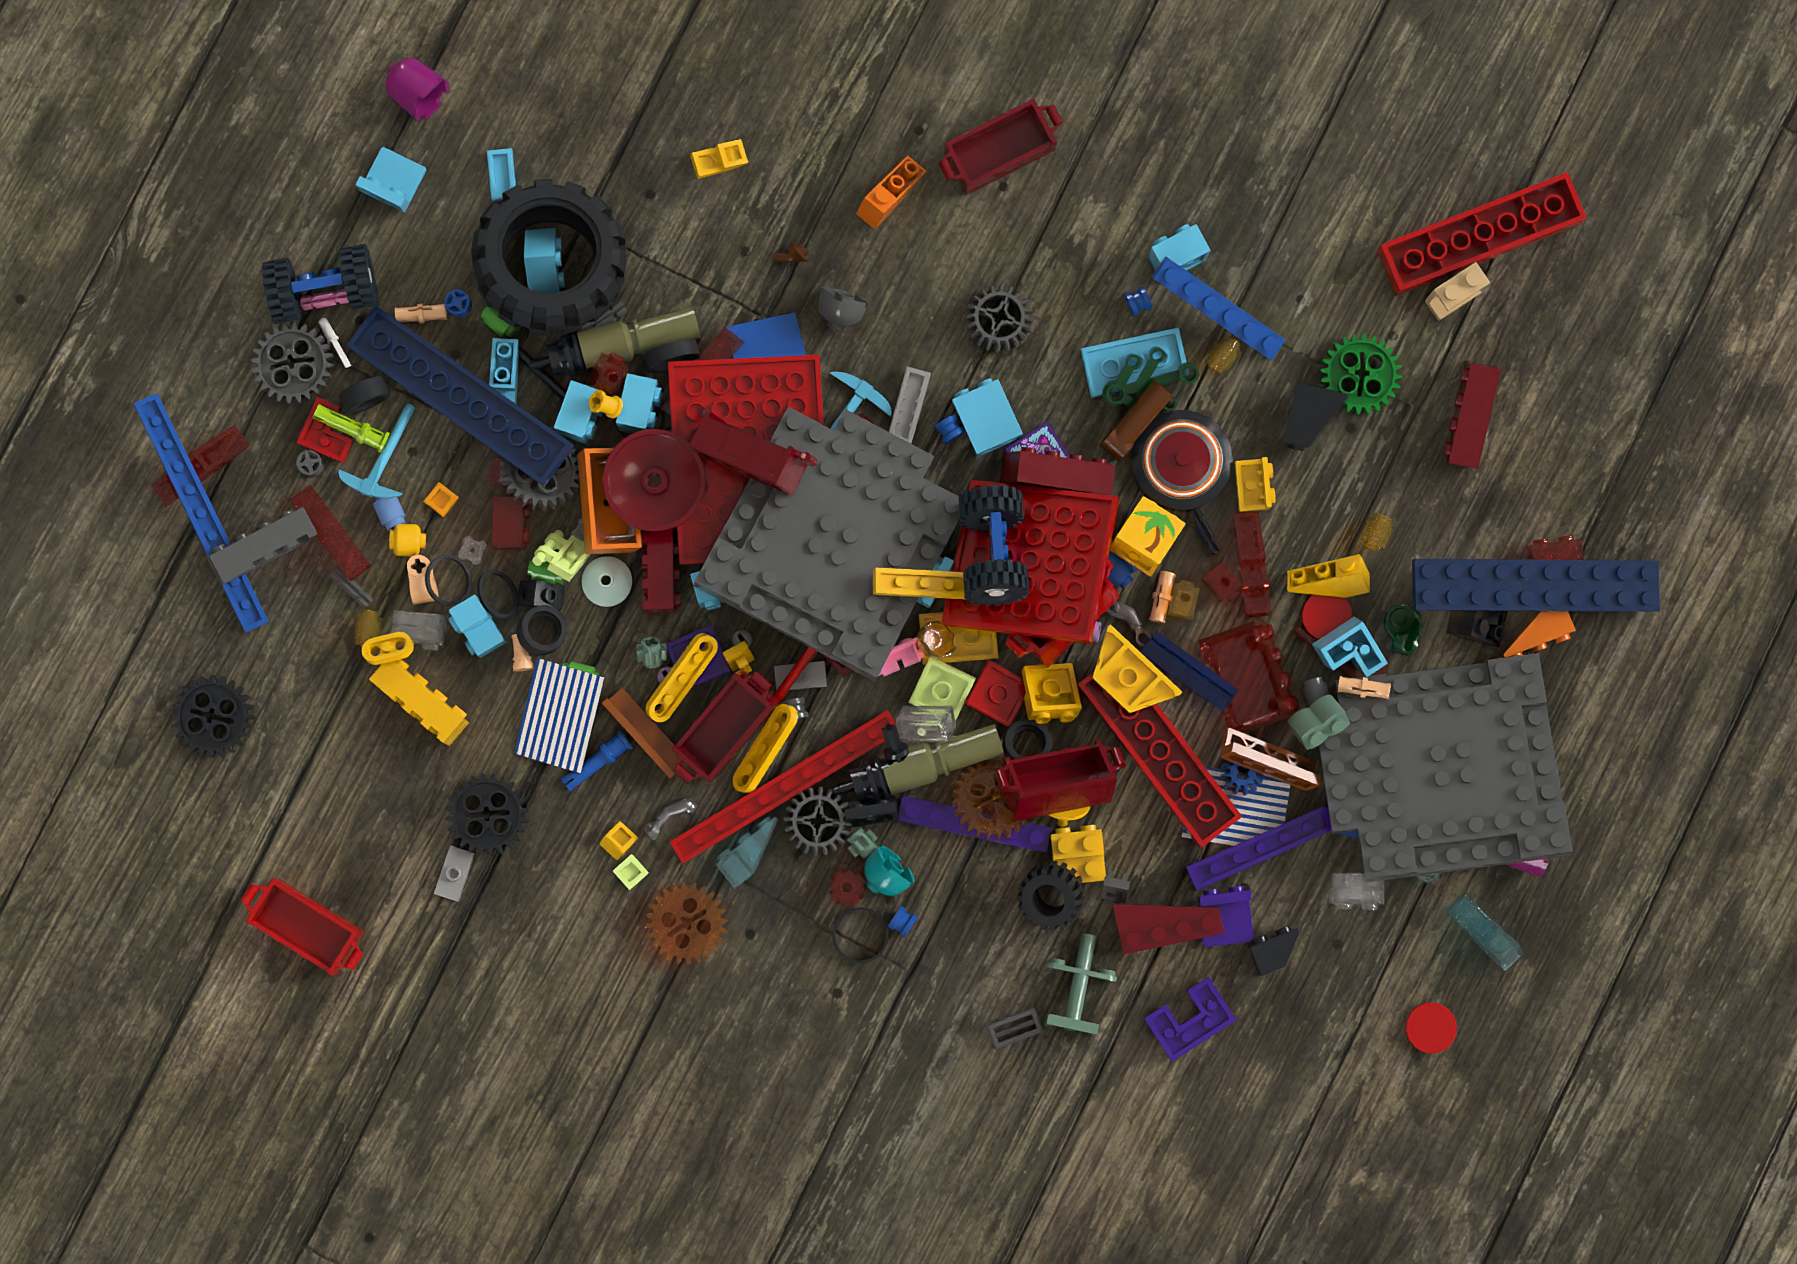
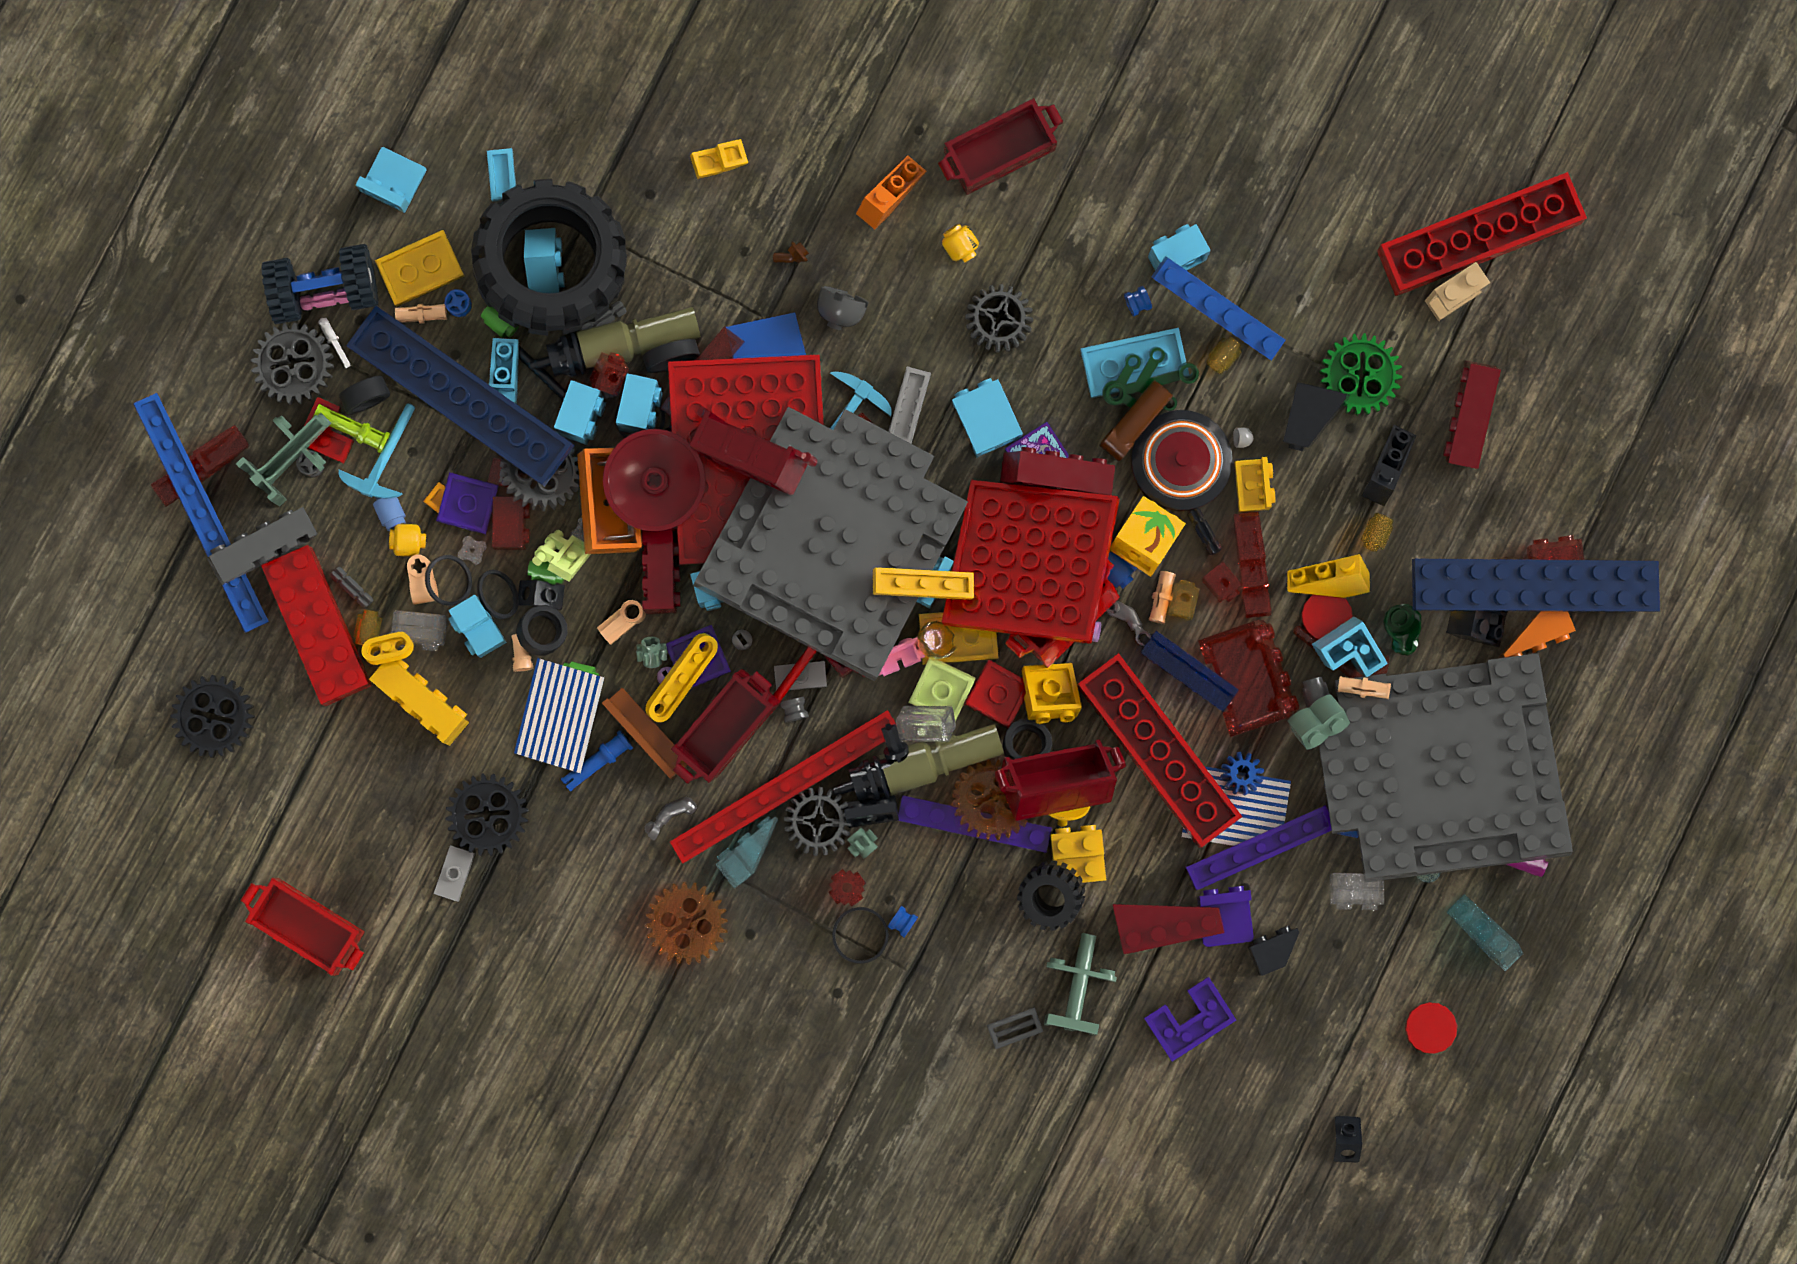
(286, 456): none -> sand green piece
(316, 625): none -> red brick
(332, 533): clear red slope -> none
(415, 87): magenta cylinder -> none
(419, 268): none -> yellow tile
(467, 503): none -> dark purple tile
(602, 403): yellow bush -> none
(609, 594): light aqua dish -> none
(618, 840): yellow slope -> none
(620, 623): none -> light nougat piece
(630, 872): yellowish green plate -> none
(739, 657): yellow tile -> none
(765, 748): yellow plate -> none
(886, 873): teal cylinder -> none
(949, 429): blue wheel -> none
(960, 243): none -> yellow head
(998, 578): black plate -> none
(1115, 889): dark grey tile -> none
(1130, 675): yellow wing -> none
(1242, 437): none -> light grey hinge
(1266, 763): dark orange fence -> none
(1348, 1137): none -> black bracket
(1389, 466): none -> black slope

